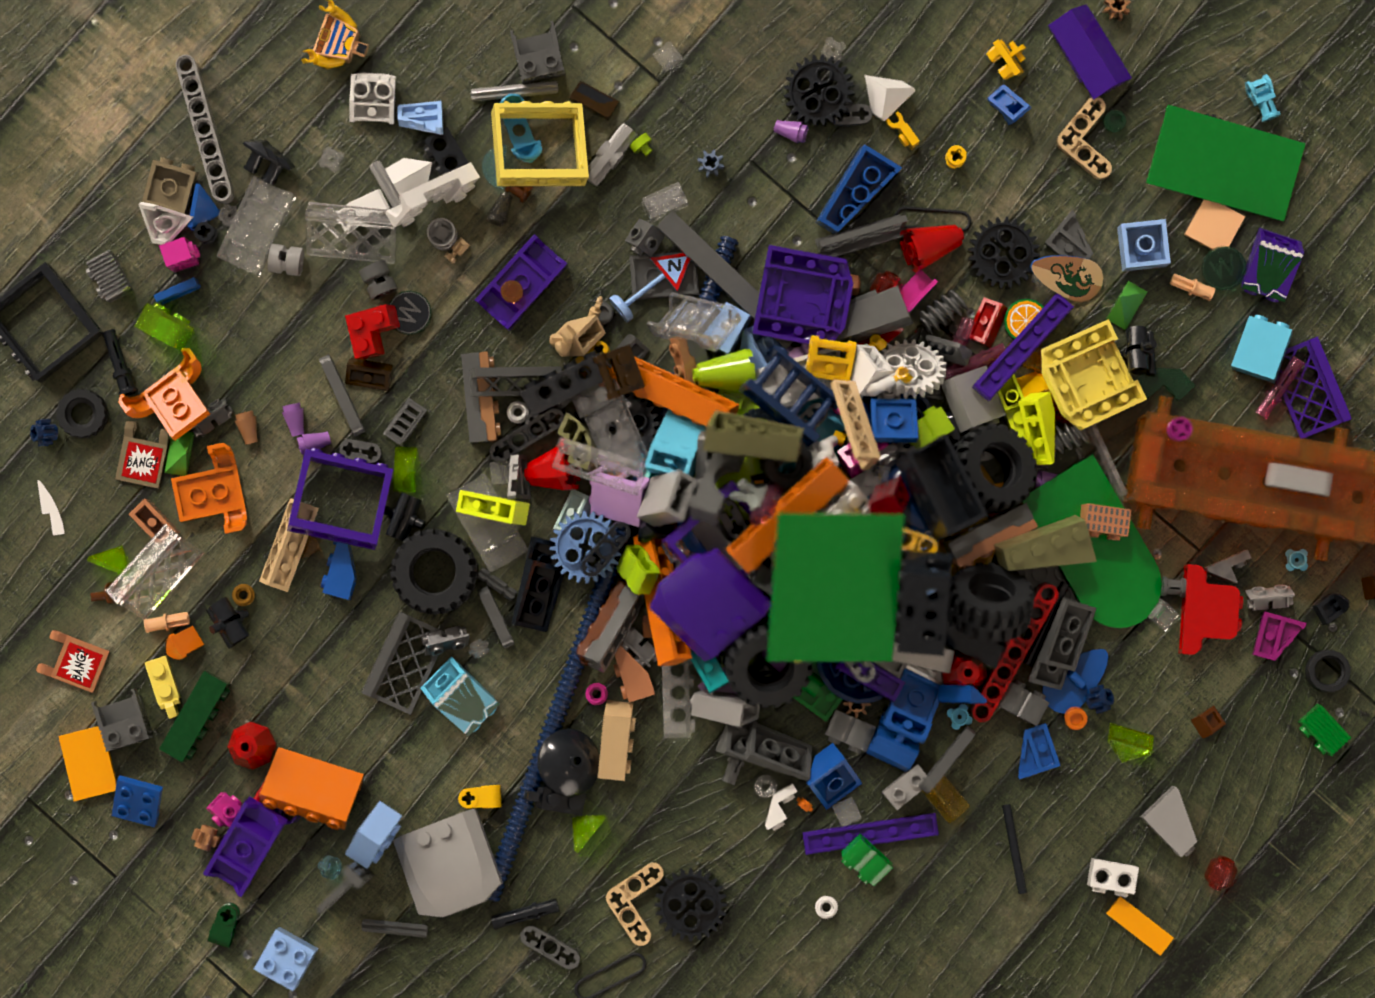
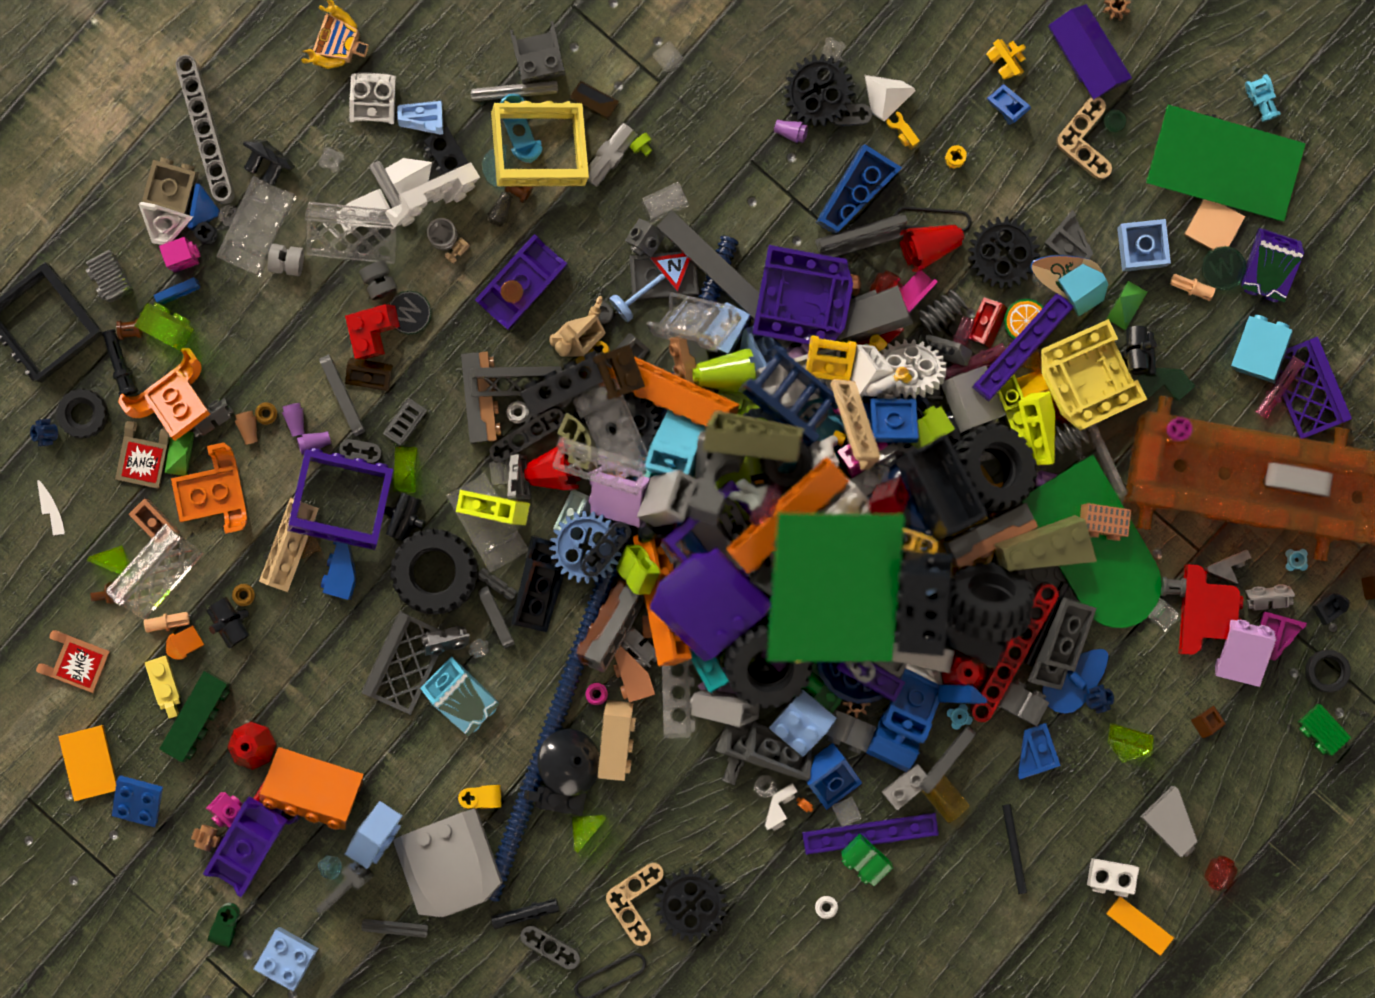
(123, 333): none -> reddish brown bush
(123, 722): dark grey piece -> none
(259, 413): none -> pearl gold plate
(709, 170): sand blue gear -> none
(802, 723): none -> light blue brick
(1075, 718): orange tile -> none
(1084, 288): none -> medium azure slope
(1246, 652): none -> lavender panel

